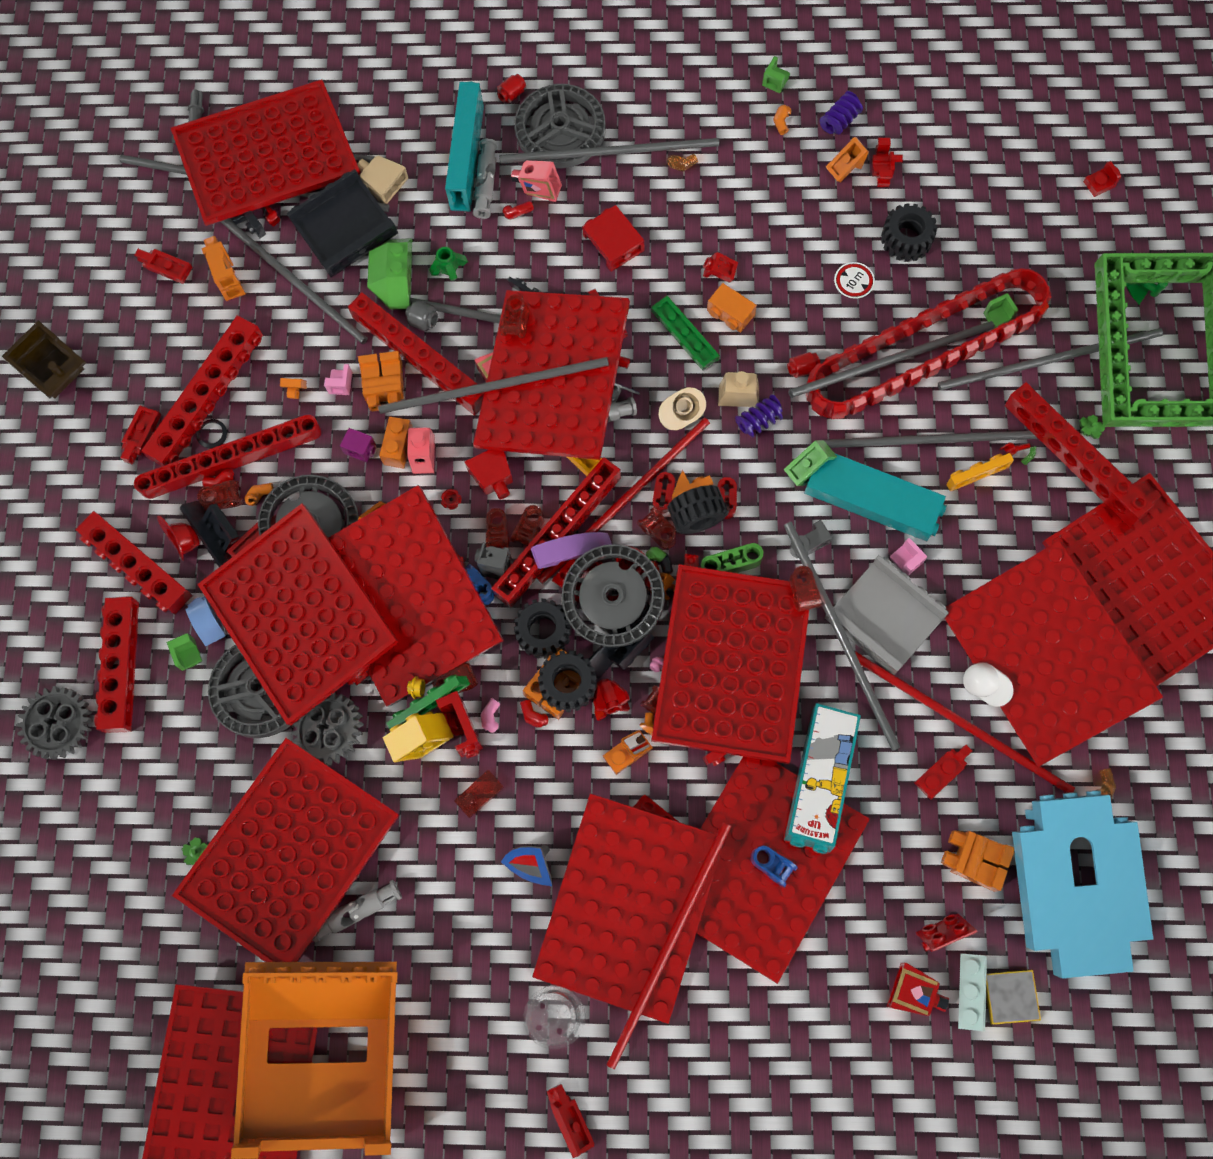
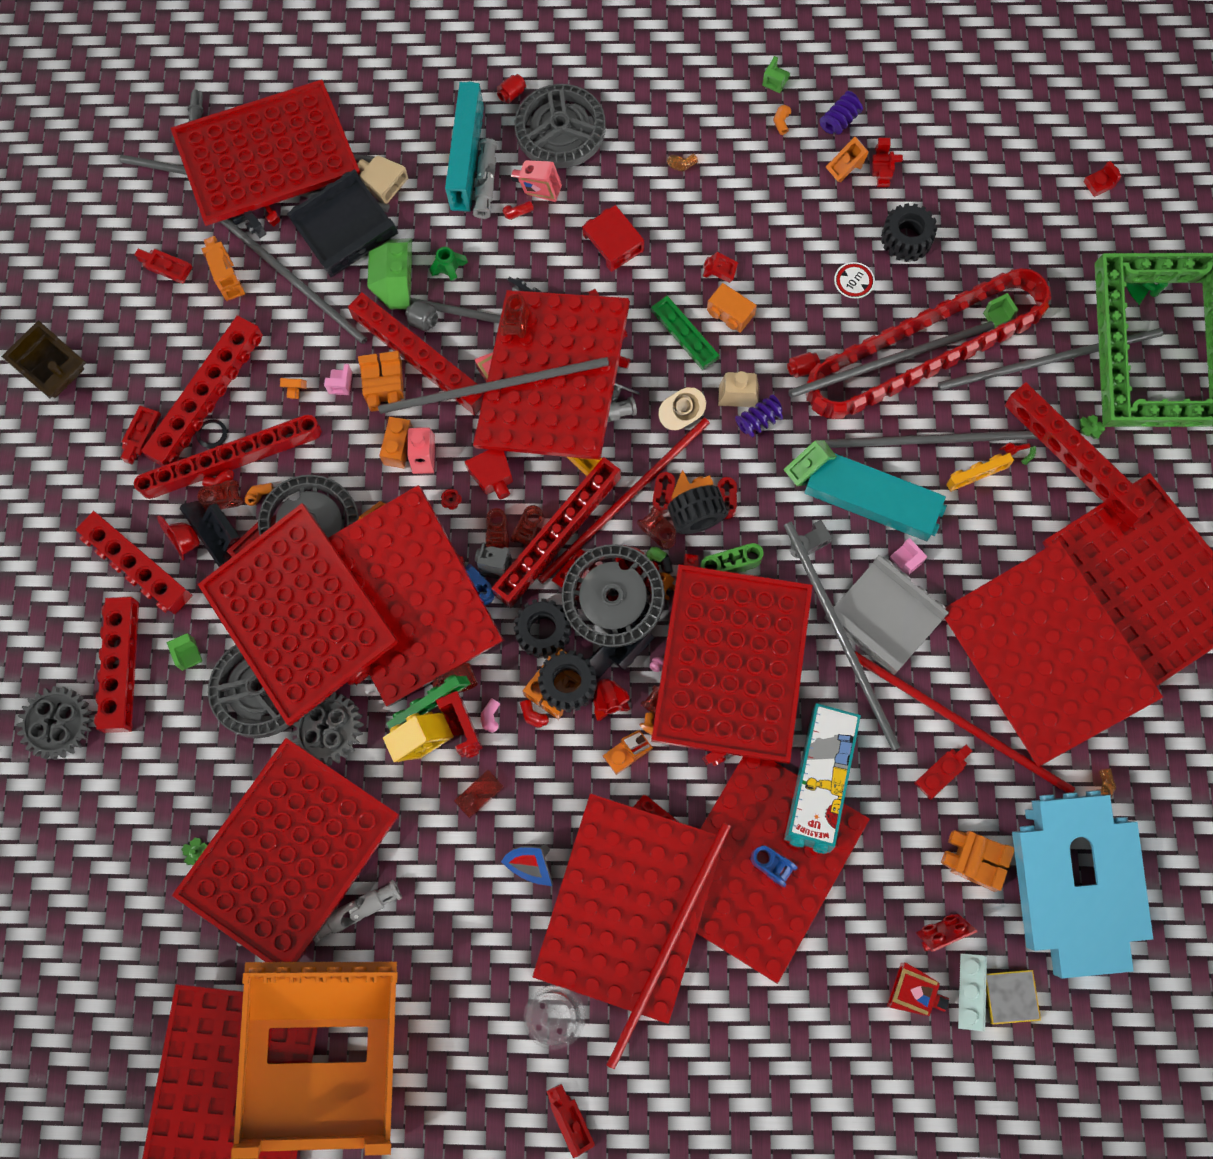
(205, 621): medium blue brick -> none
(358, 445): magenta brick -> none
(416, 687): yellow plate -> none
(567, 548): medium lavender slope -> none
(610, 150): dark grey piece -> none
(805, 593): clear red piece -> none
(988, 684): white cap -> none

